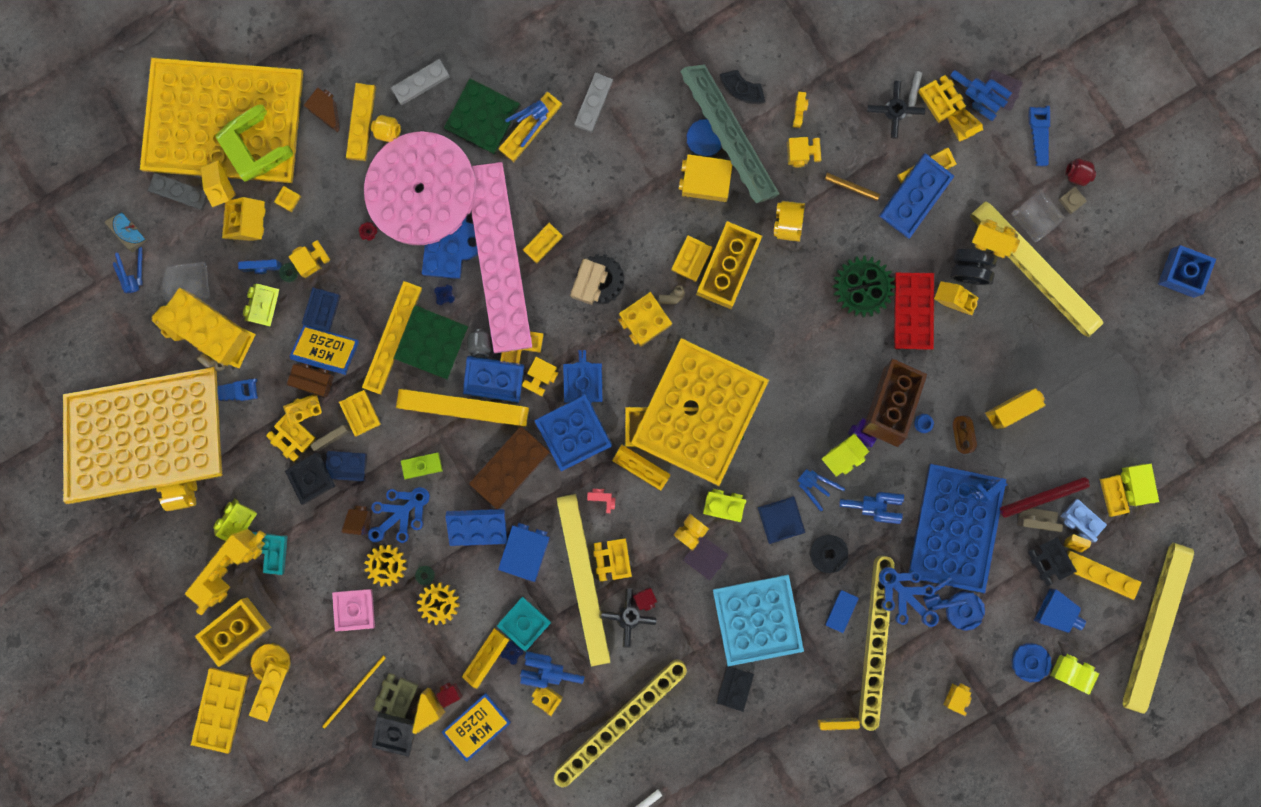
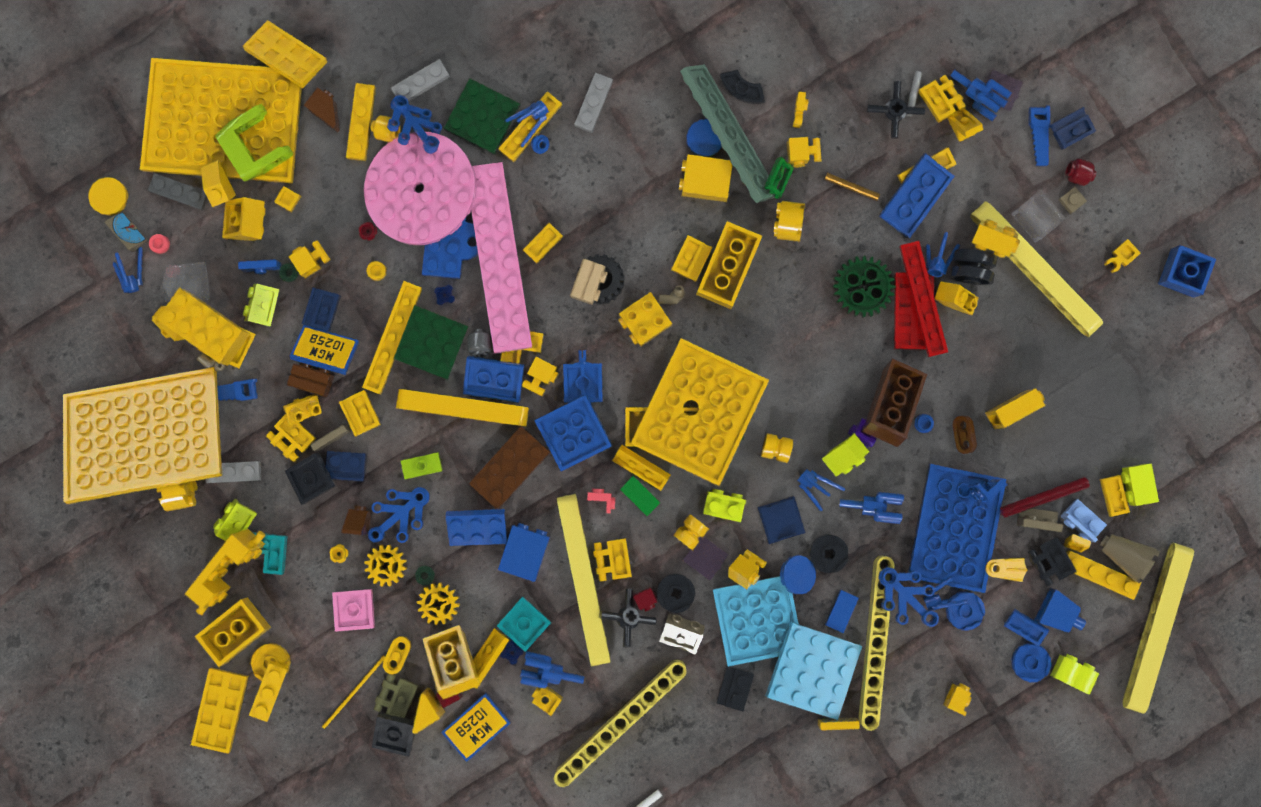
(108, 196): none -> yellow tile
(159, 243): none -> coral tile
(238, 472): none -> light grey plate
(285, 54): none -> yellow plate
(333, 553): none -> yellow plate
(376, 270): none -> yellow tile
(396, 654): none -> yellow plate
(400, 105): none -> blue plant
(451, 662): none -> yellow brick
(535, 144): none -> blue plate
(640, 496): none -> green tile
(682, 633): none -> bracket
(685, 598): none -> black plate
(746, 569): none -> yellow brick
(776, 175): none -> green tile
(777, 448): none -> yellow wheel
(798, 574): none -> blue tile
(813, 671): none -> medium azure plate
(923, 299): none -> red plate
(937, 266): none -> blue plant
(1007, 568): none -> yellow piece
(1026, 627): none -> blue plate
(1072, 128): none -> dark blue plate
(1123, 255): none -> yellow plate
(1129, 555): none -> dark tan cone

